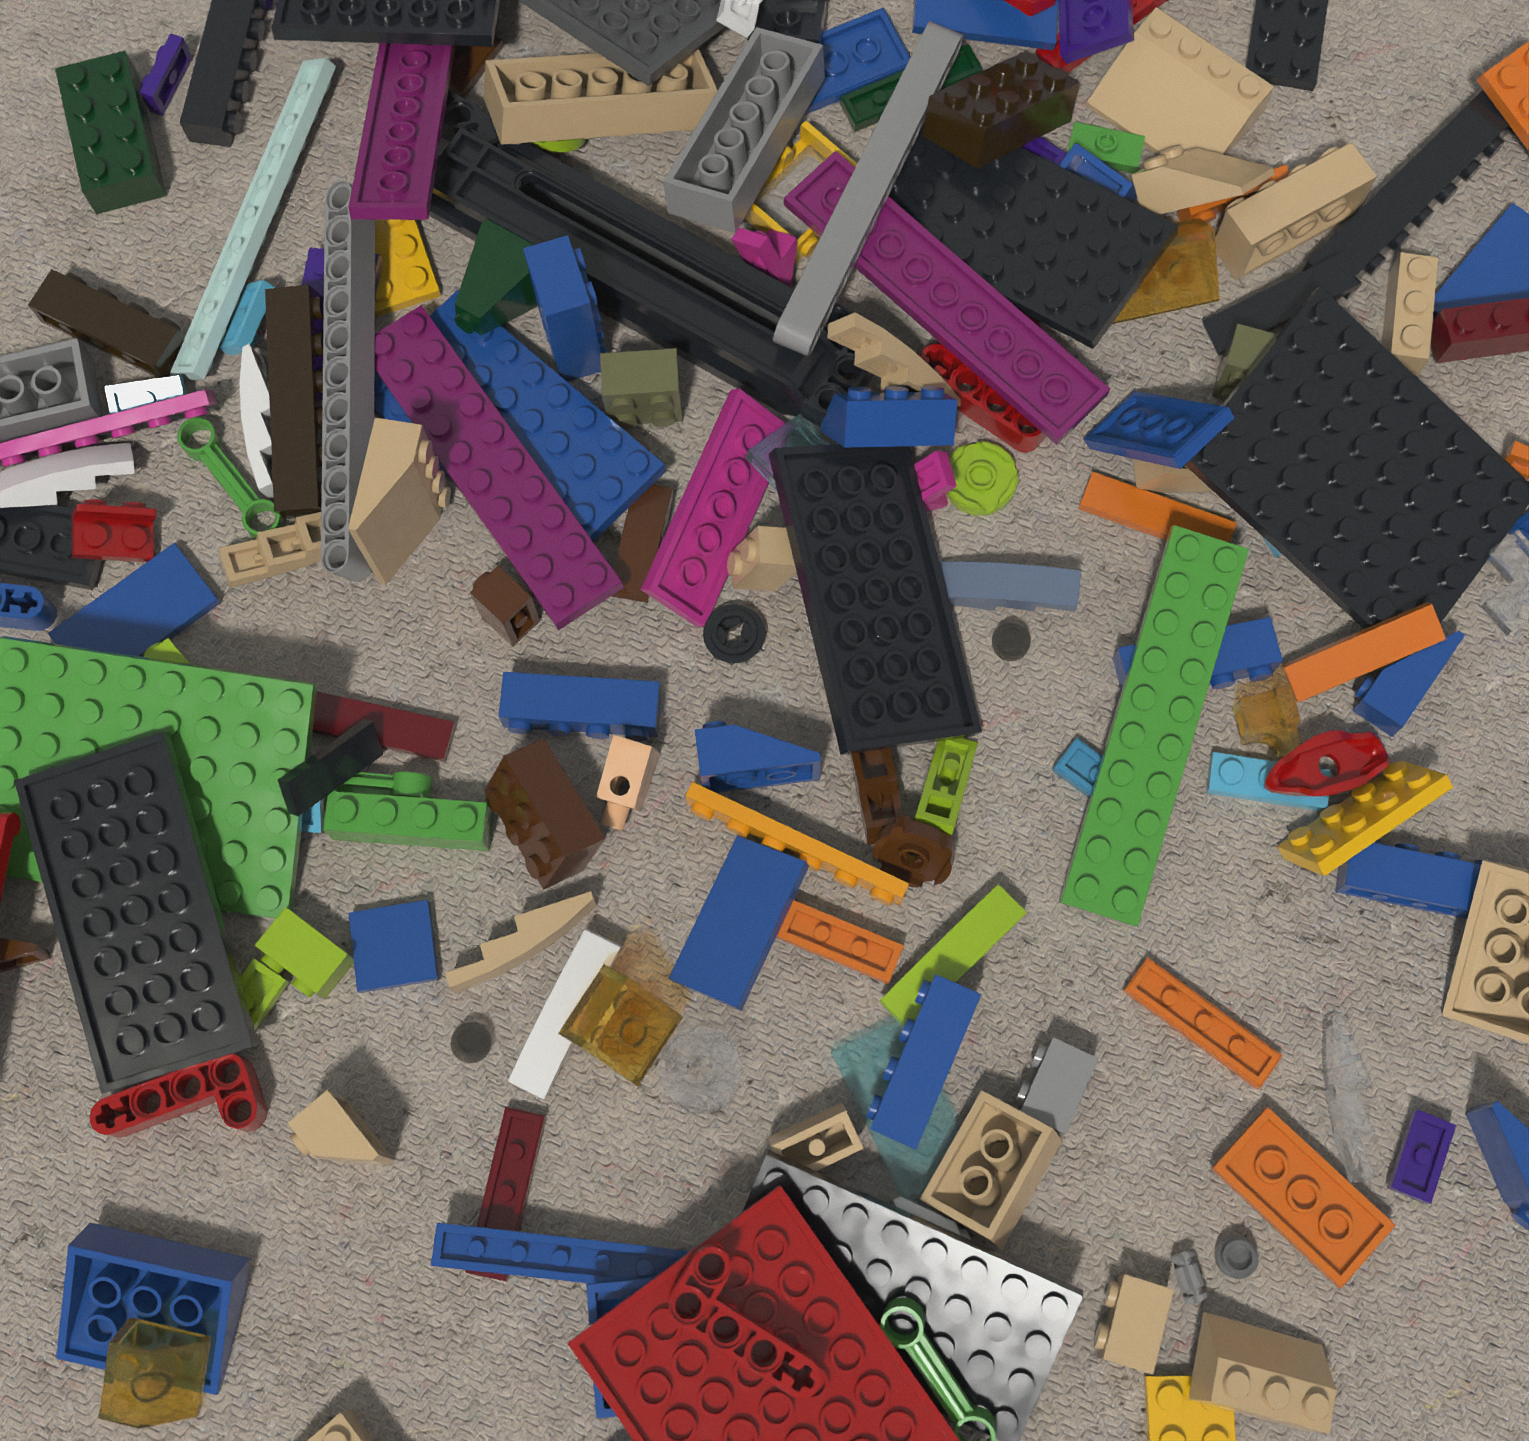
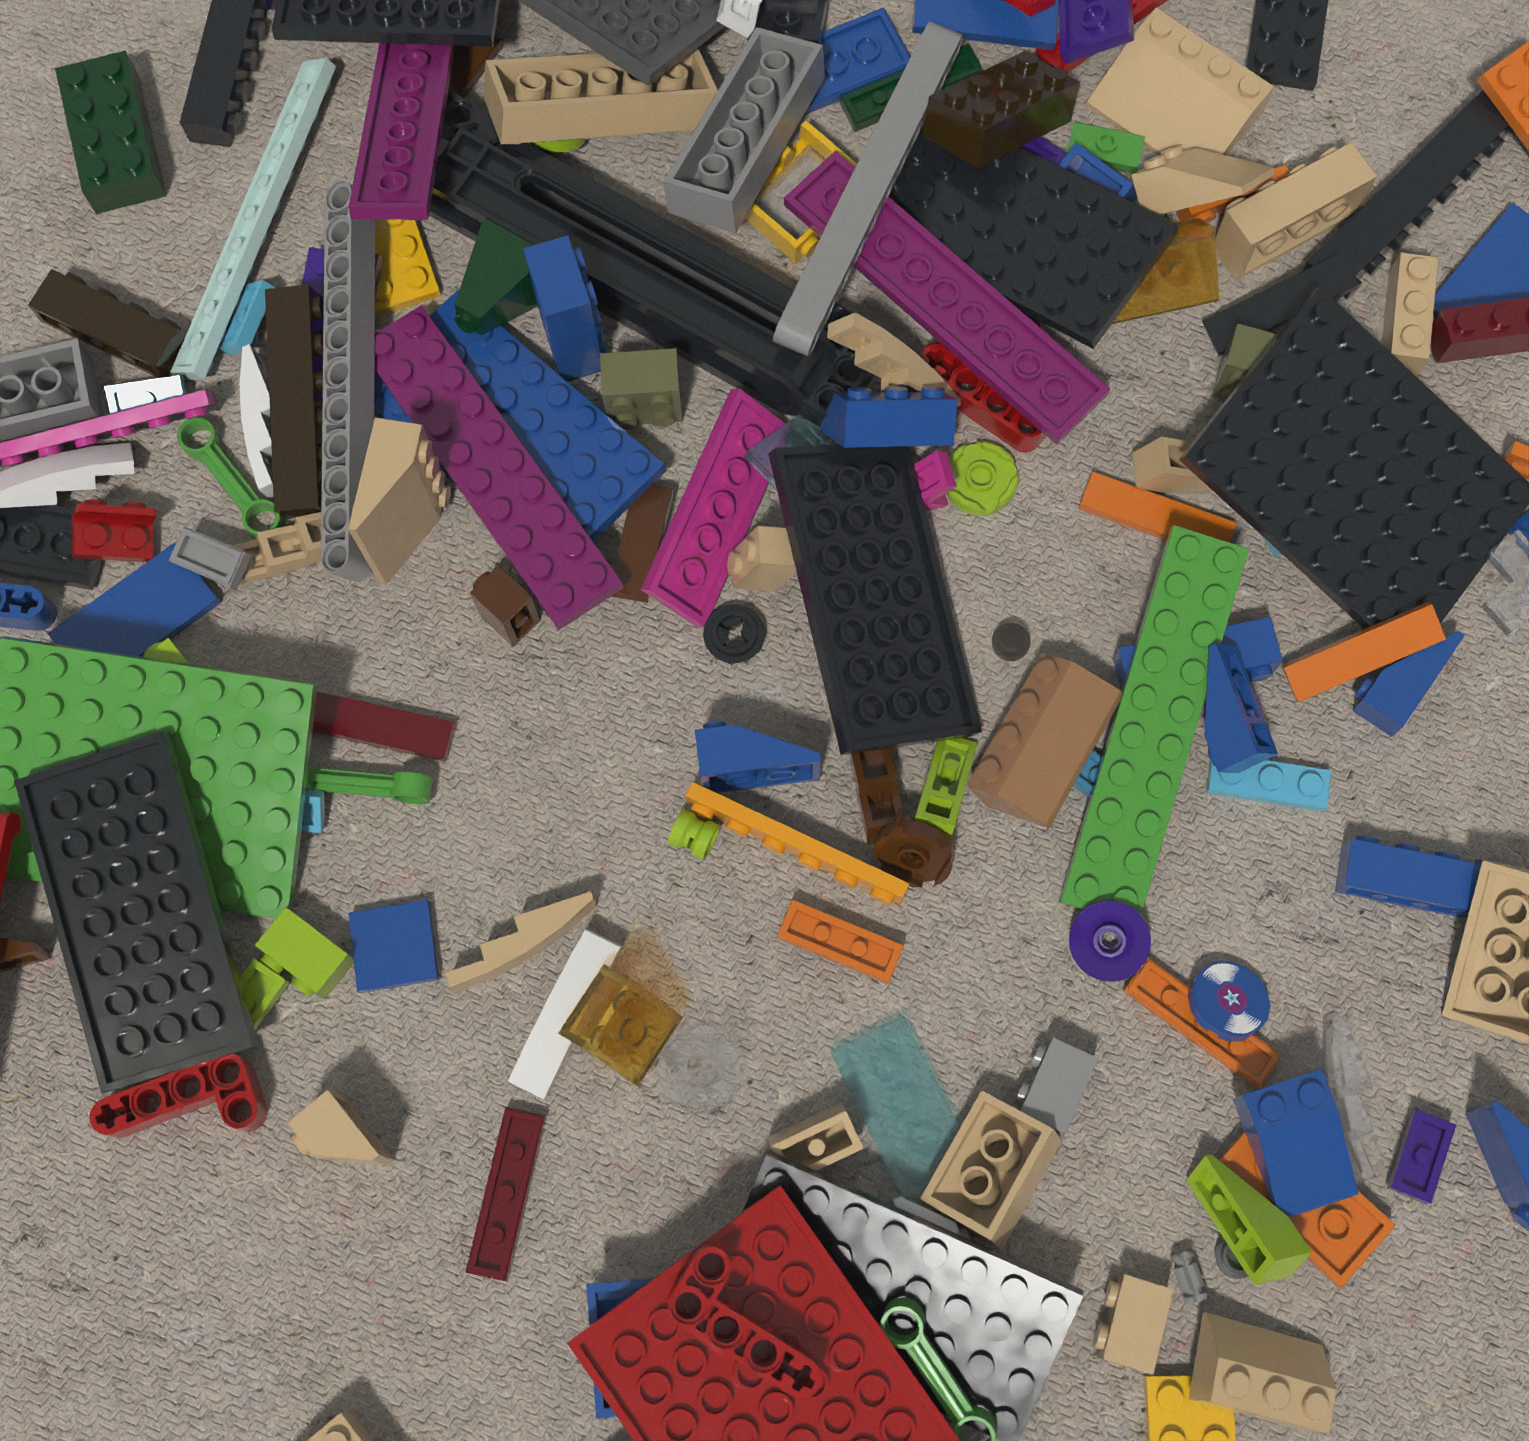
(152, 1279): blue slope -> none
(153, 1374): clear yellow slope -> none
(166, 74): dark purple plate -> none
(210, 558): none -> light grey tile
(330, 767): black tile -> none
(408, 821): bright green brick -> none
(471, 1042): clear smoke plate -> none
(543, 814): reddish brown brick -> none
(546, 1255): blue plate -> none
(580, 705): blue brick -> none
(631, 763): light nougat torso -> none
(693, 834): none -> lime wheel
(739, 922): blue tile -> none
(768, 252): dark pink slope -> none
(924, 1062): blue brick -> none
(956, 951): lime slope -> none
(1010, 585): sand blue slope -> none
(1044, 740): none -> medium nougat slope
(1106, 961): none -> dark purple dish
(1158, 429): blue tile -> none
(1229, 1001): none -> blue tile
(1233, 716): none -> blue slope
(1250, 1224): none -> lime slope
(1269, 720): clear yellow brick -> none
(1298, 1143): none -> blue slope
(1355, 754): red piece -> none
(1364, 817): yellow plate -> none

